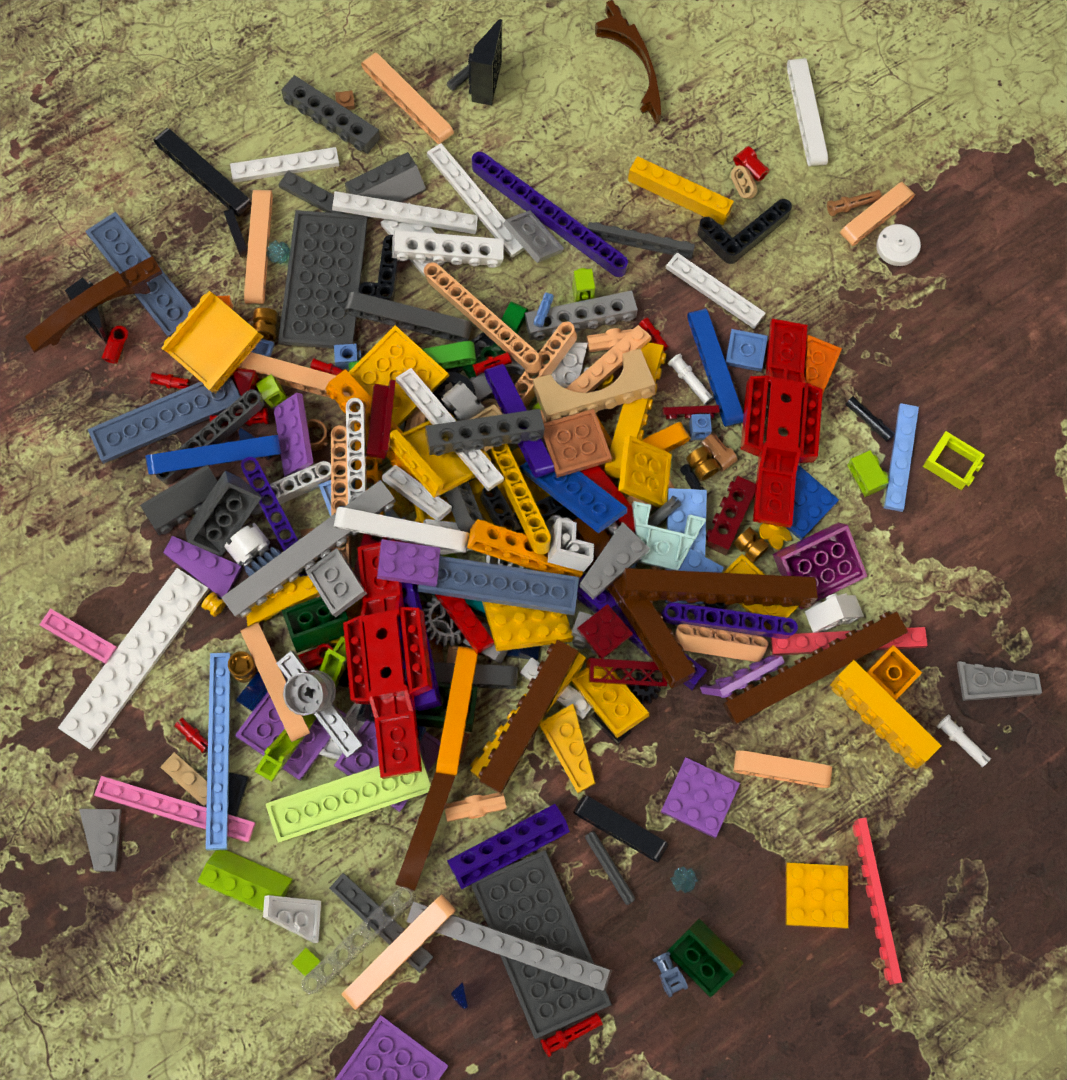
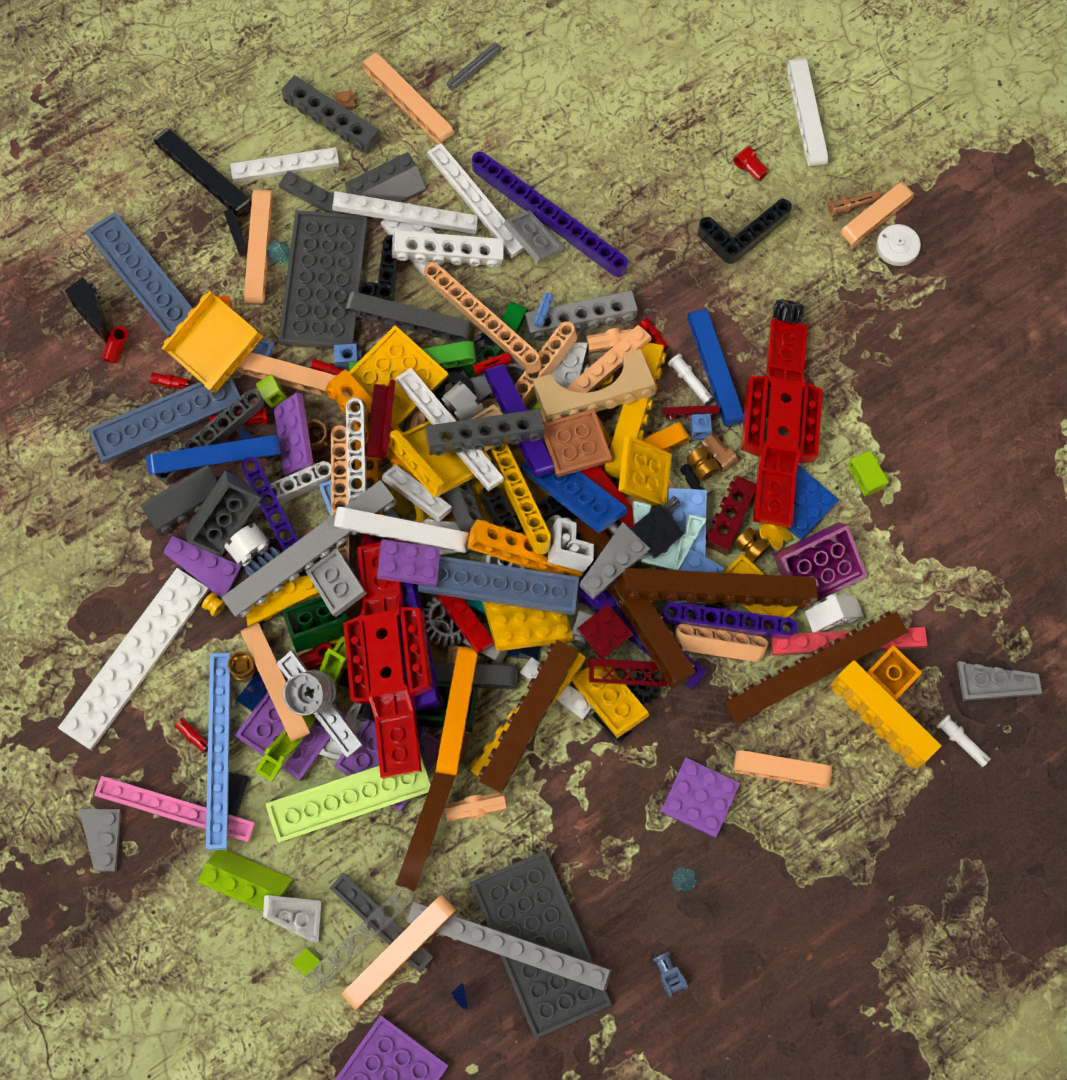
(78, 636): bright pink plate -> none
(116, 285): reddish brown slope -> none
(186, 777): tan plate -> none
(246, 380): dark red slope -> none
(264, 322): pearl gold wheel -> none
(486, 65): black slope -> none
(508, 846): dark purple brick -> none
(561, 1039): red pin -> none
(568, 744): yellow wing -> none
(583, 285): lime brick -> none
(610, 868): dark grey axle -> none
(618, 29): reddish brown slope -> none
(620, 828): black beam -> none
(640, 240): dark grey plate -> none
(657, 530): none -> black plate
(680, 190): yellow brick -> none
(705, 958): dark green slope -> none
(715, 290): white plate -> none
(741, 677): medium lavender wing -> none
(744, 183): tan plate -> none
(746, 350): medium blue plate -> none
(788, 311): none -> black gear
(816, 895): yellow plate -> none
(819, 361): orange wing -> none
(876, 424): black pin -> none
(878, 907): coral plate -> none
(901, 457): light blue plate -> none
(962, 449): neon yellow window -> none

